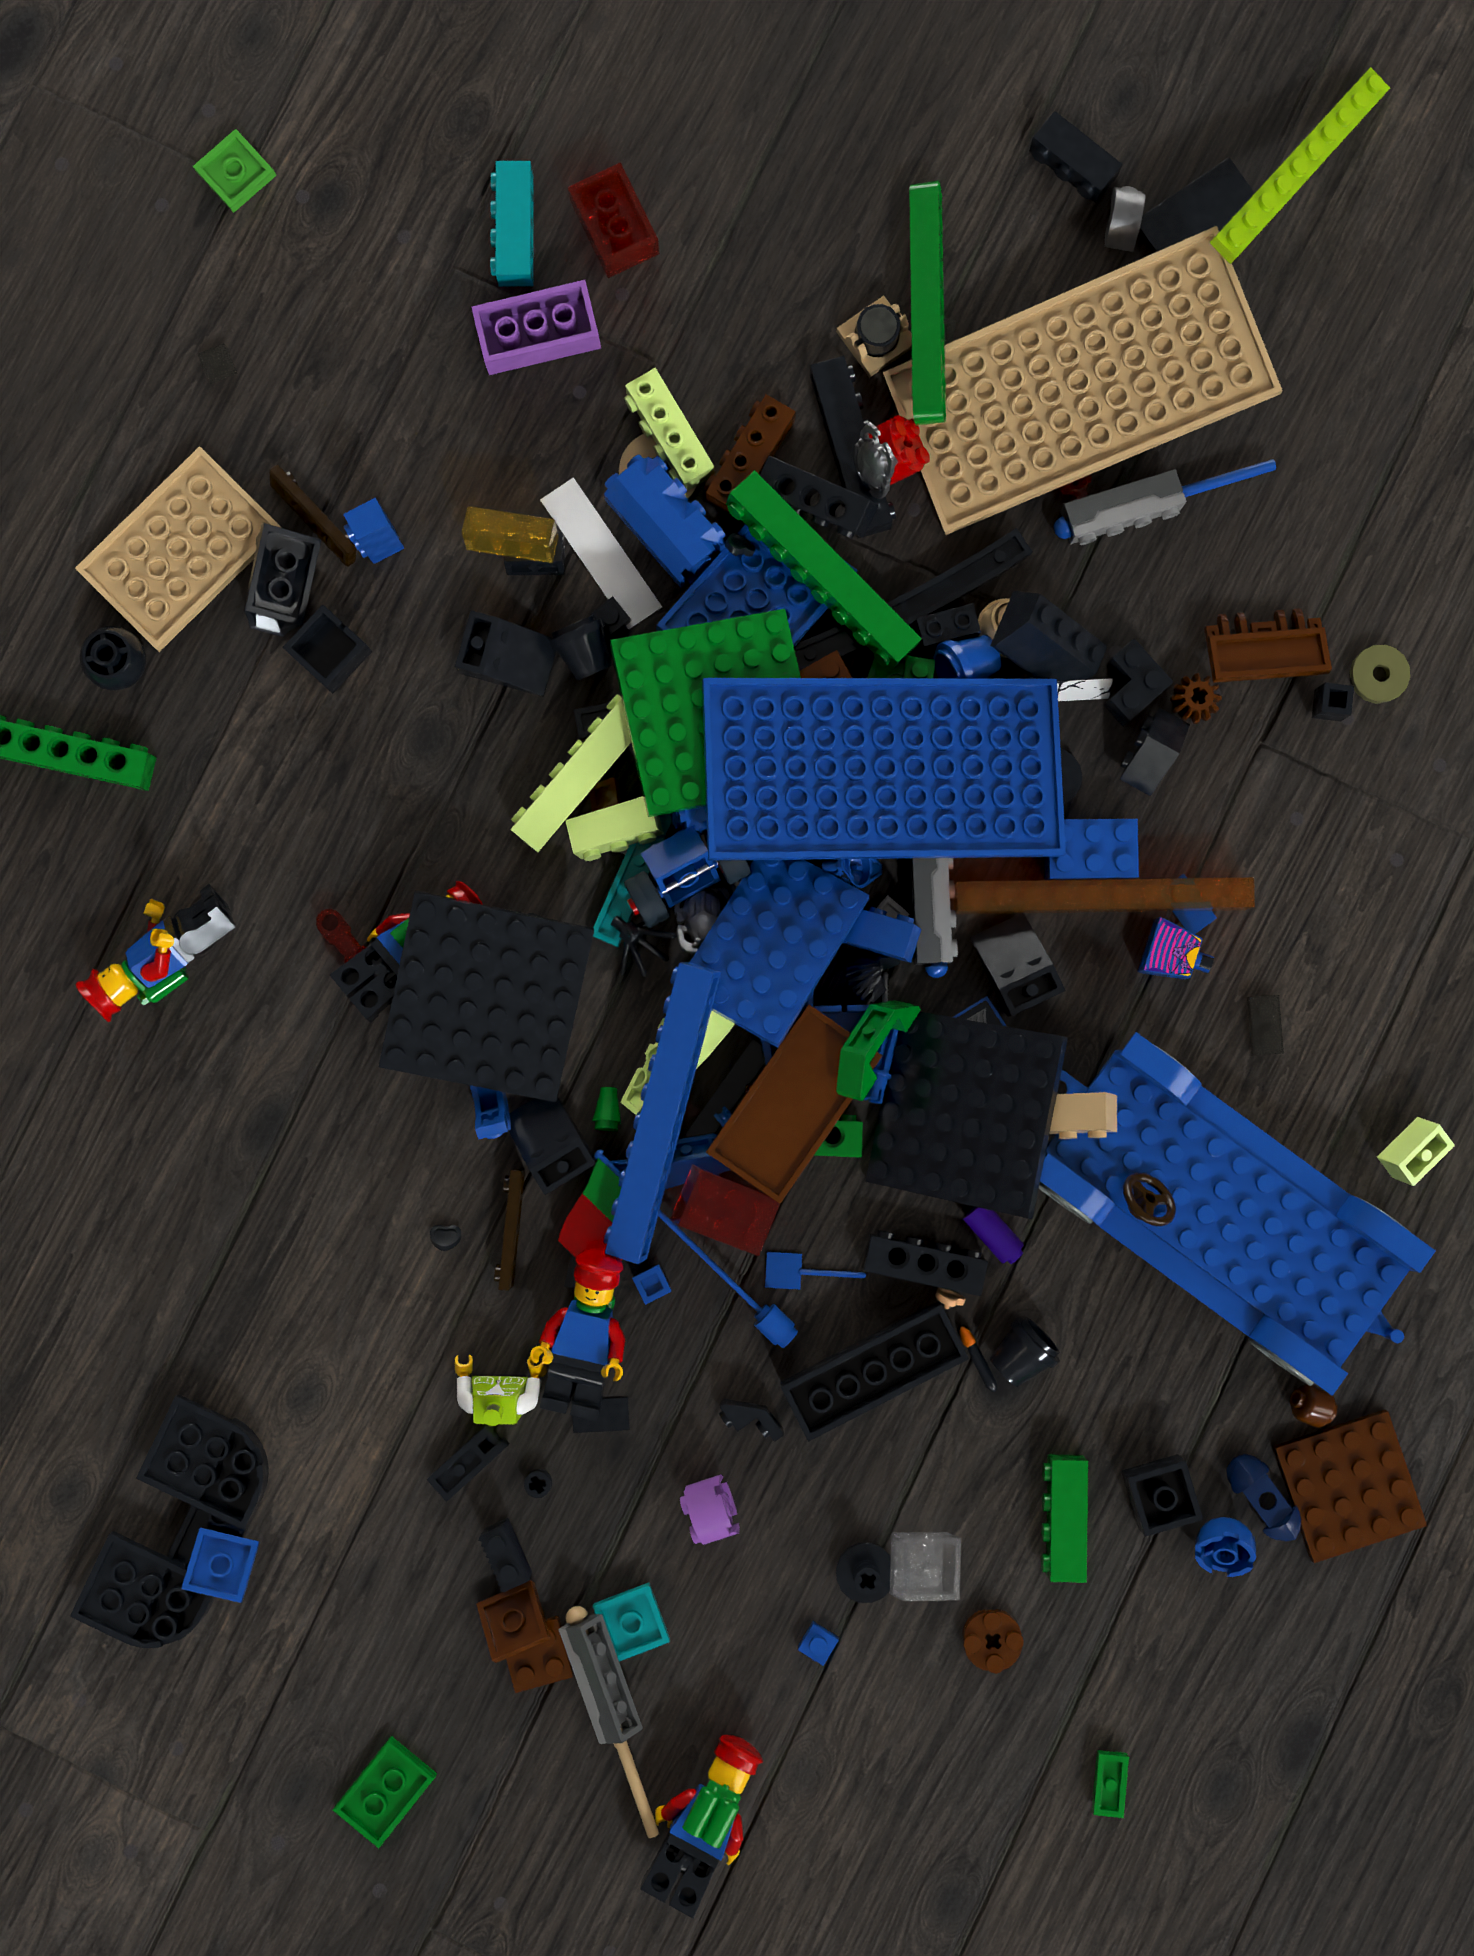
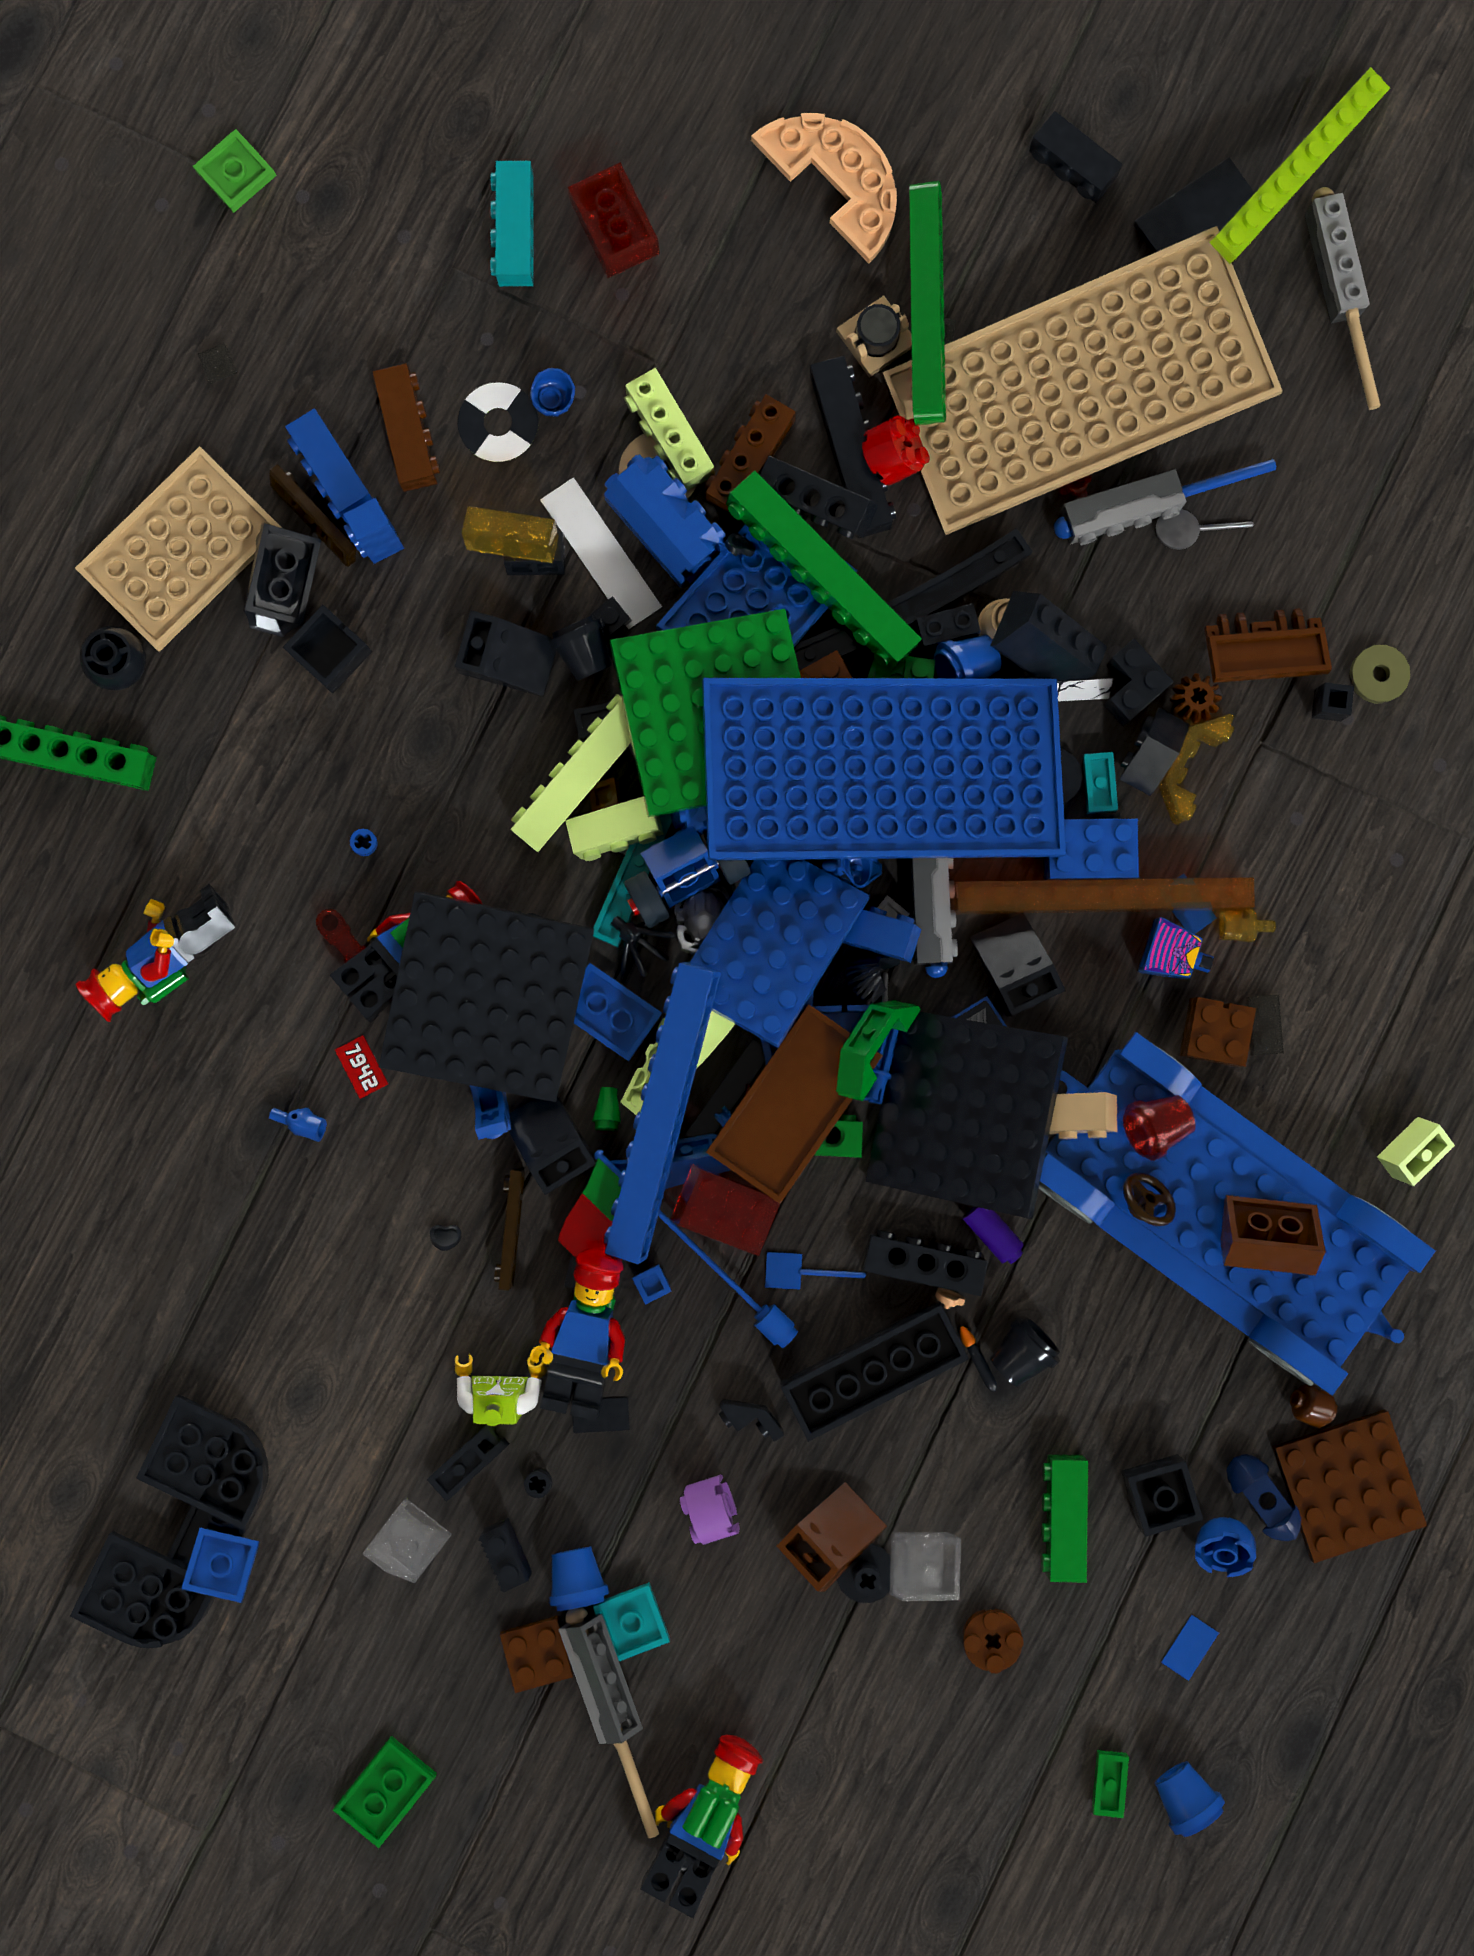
(301, 1122): none -> blue piece
(328, 463): none -> blue wedge
(361, 1067): none -> red sticker
(362, 851): none -> blue bush
(405, 427): none -> reddish brown brick
(407, 1542): none -> clear slope
(497, 447): none -> sticker
(513, 1621): reddish brown plate -> none
(536, 327): medium lavender brick -> none
(552, 392): none -> blue hair
(576, 1580): none -> blue piece
(613, 1013): none -> blue plate
(818, 1643): blue plate -> none
(831, 1537): none -> reddish brown slope
(848, 162): none -> light nougat plate
(874, 461): flat silver shield -> none
(1100, 782): none -> teal plate
(1124, 218): flat silver brick -> none
(1157, 1125): none -> clear red piece
(1178, 800): none -> clear yellow slope
(1184, 529): none -> flat silver piece
(1188, 1800): none -> blue piece
(1190, 1647): none -> blue sticker
(1217, 1032): none -> reddish brown piece
(1242, 925): none -> clear yellow piece
(1271, 1235): none -> reddish brown slope
(1341, 275): none -> light grey piece

